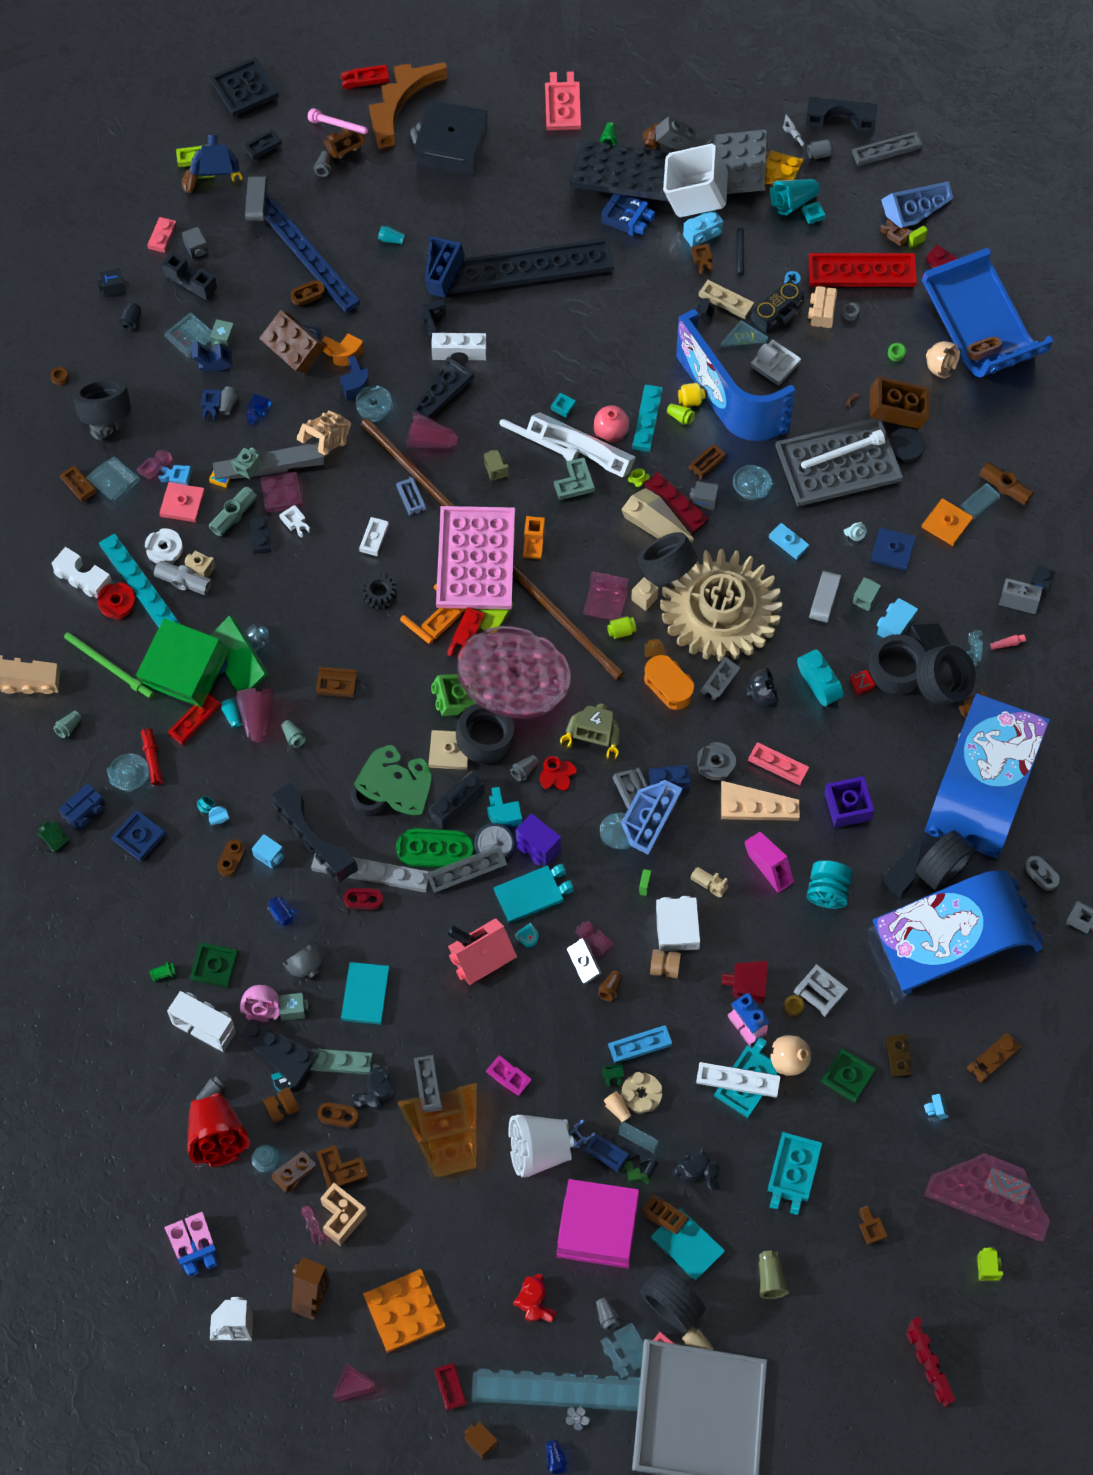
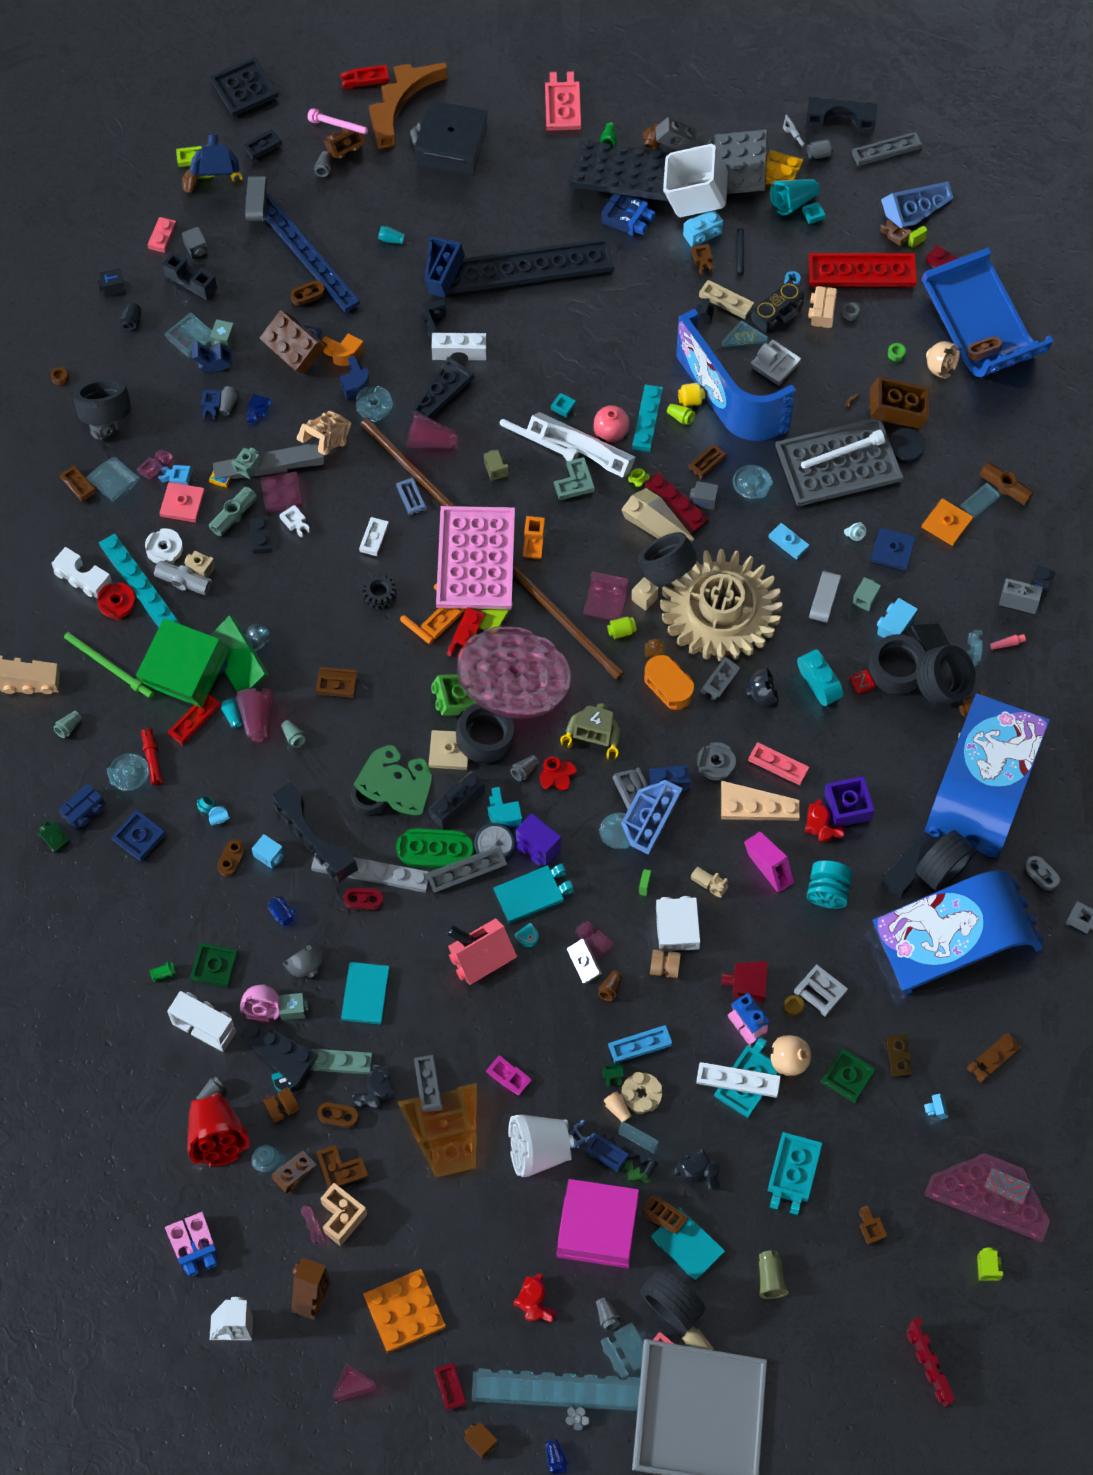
(819, 823): none -> red animal

